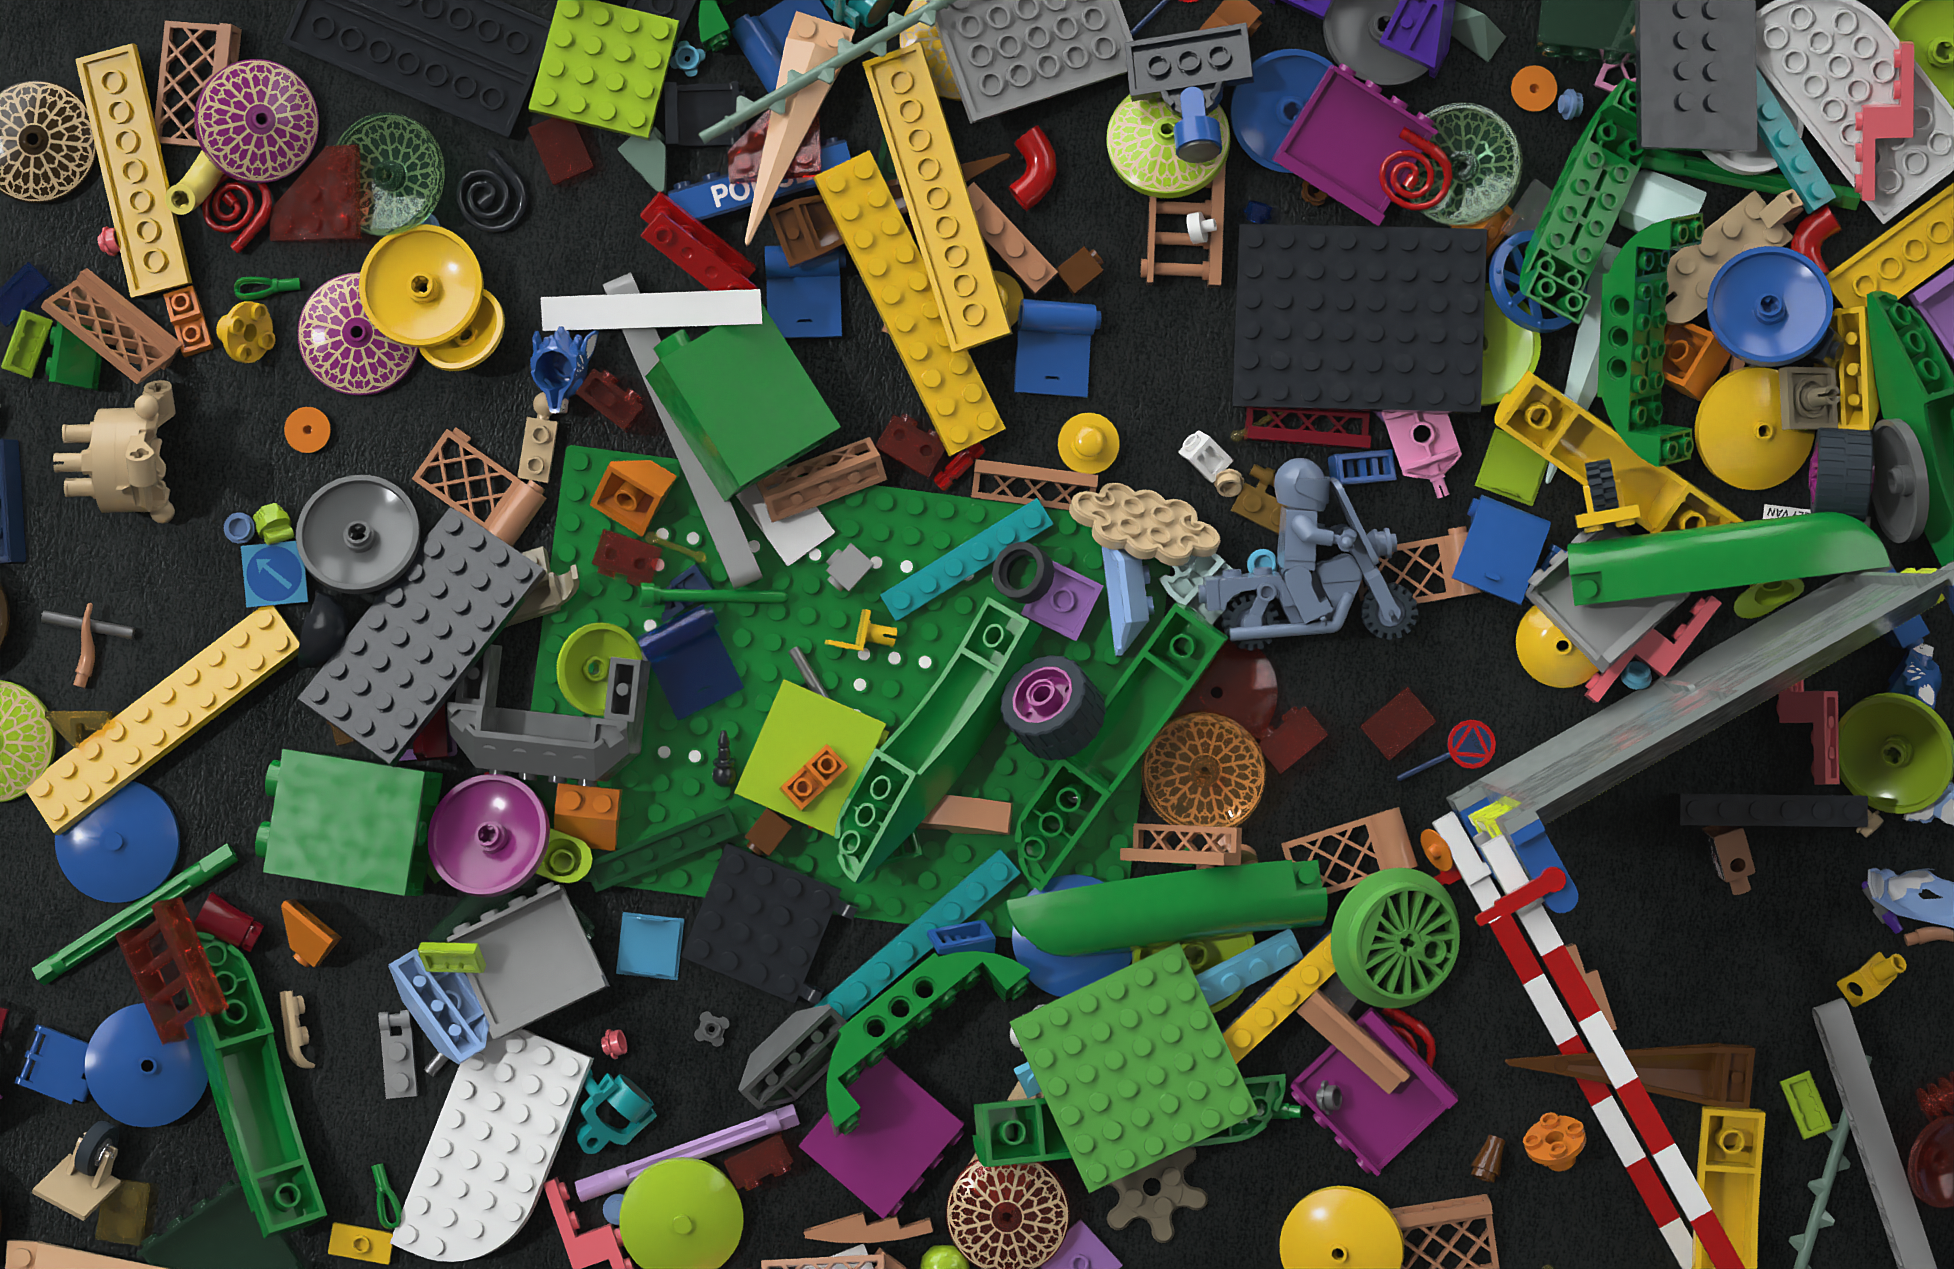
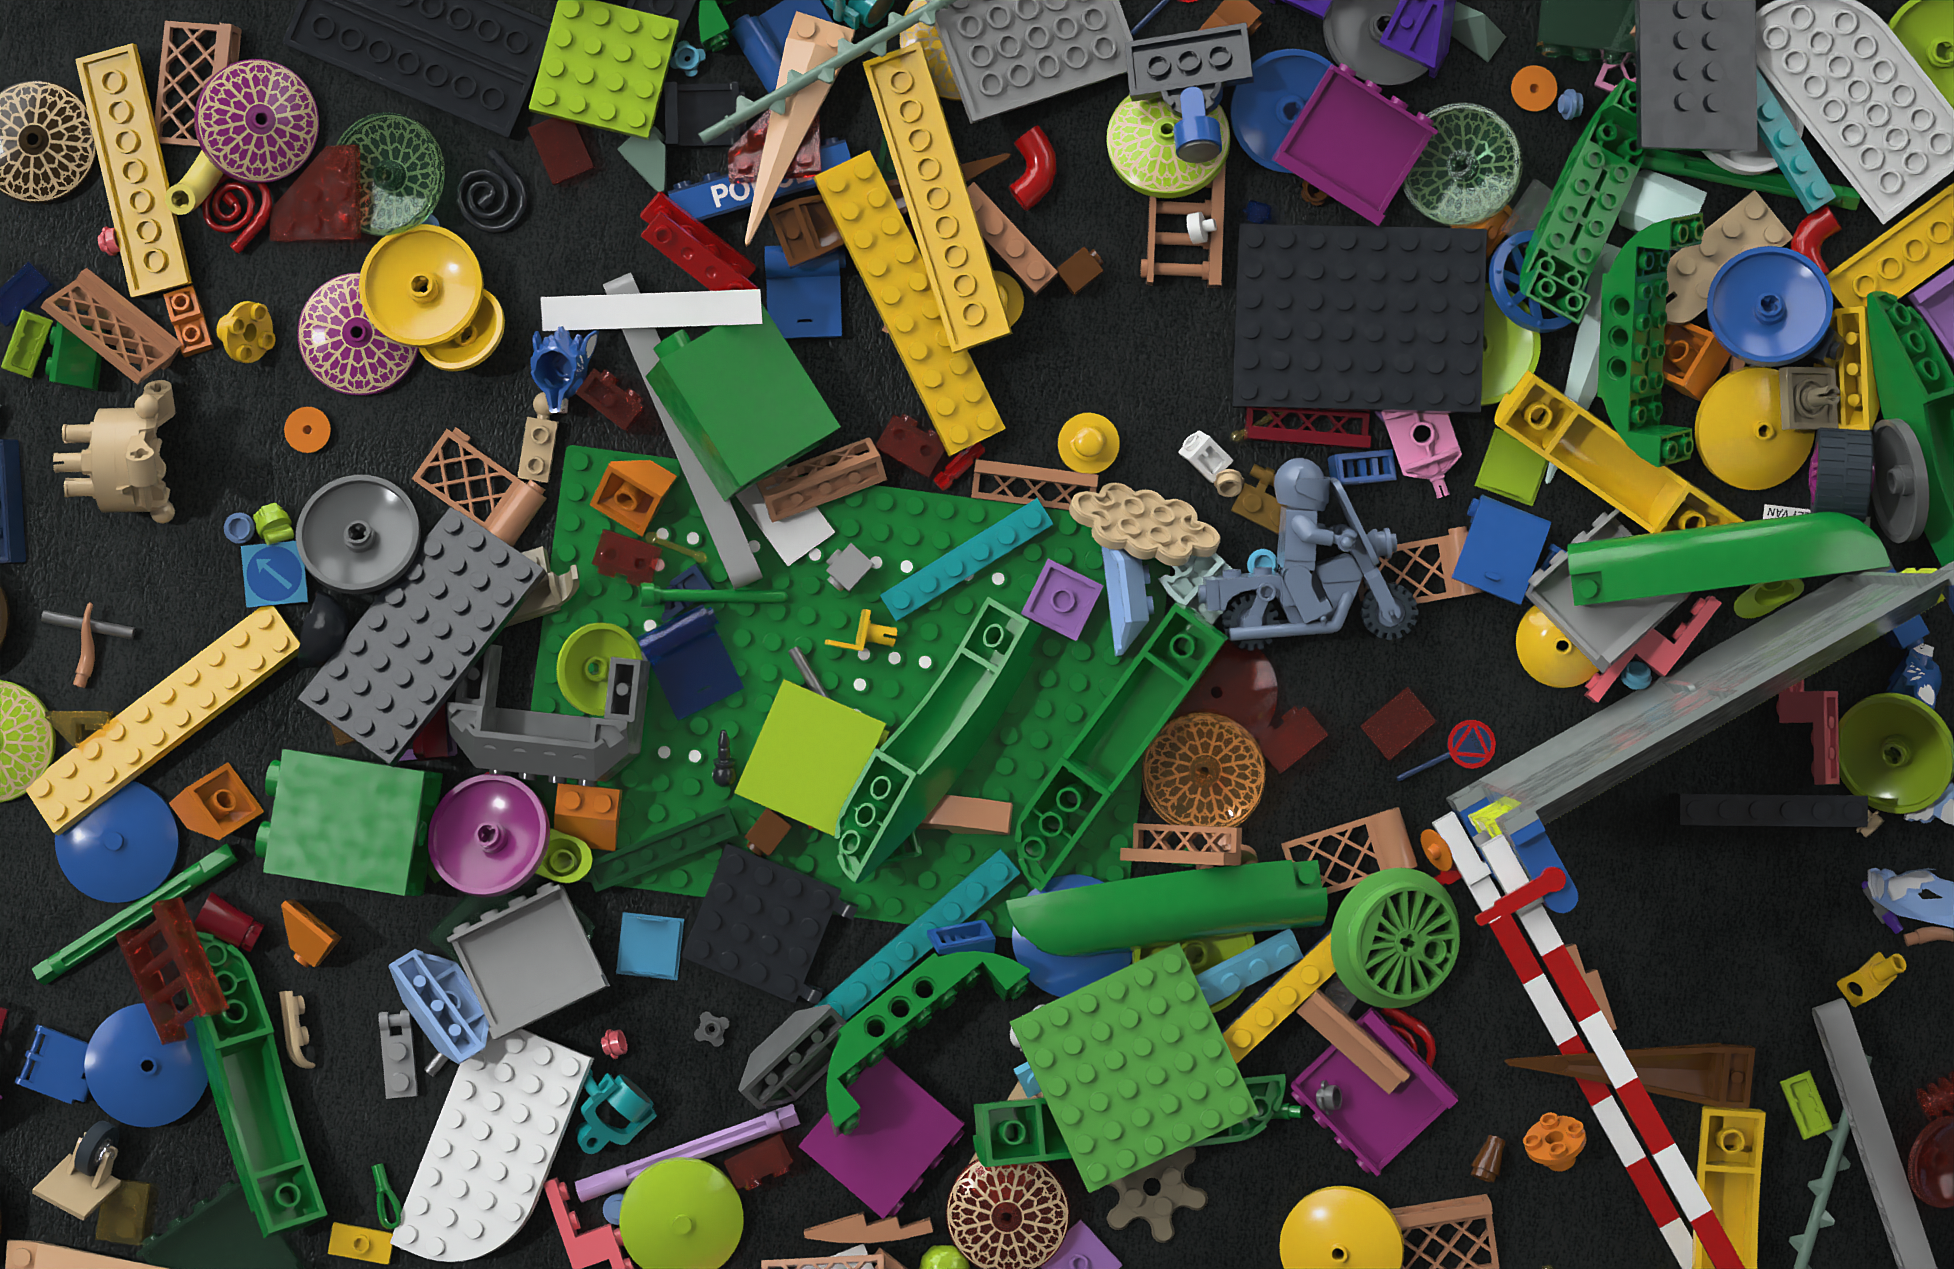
(216, 804): none -> orange slope
(276, 286): green piece -> none
(452, 957): lime plate -> none
(813, 777): orange slope -> none
(1006, 561): black tyre -> none
(1053, 707): black wheel -> none
(1054, 343): blue door -> none
(1411, 180): red piece -> none
(1604, 499): plate -> none
(1725, 845): nougat torso -> none
(1782, 209): tan piece -> none
(1885, 120): coral bracket -> none

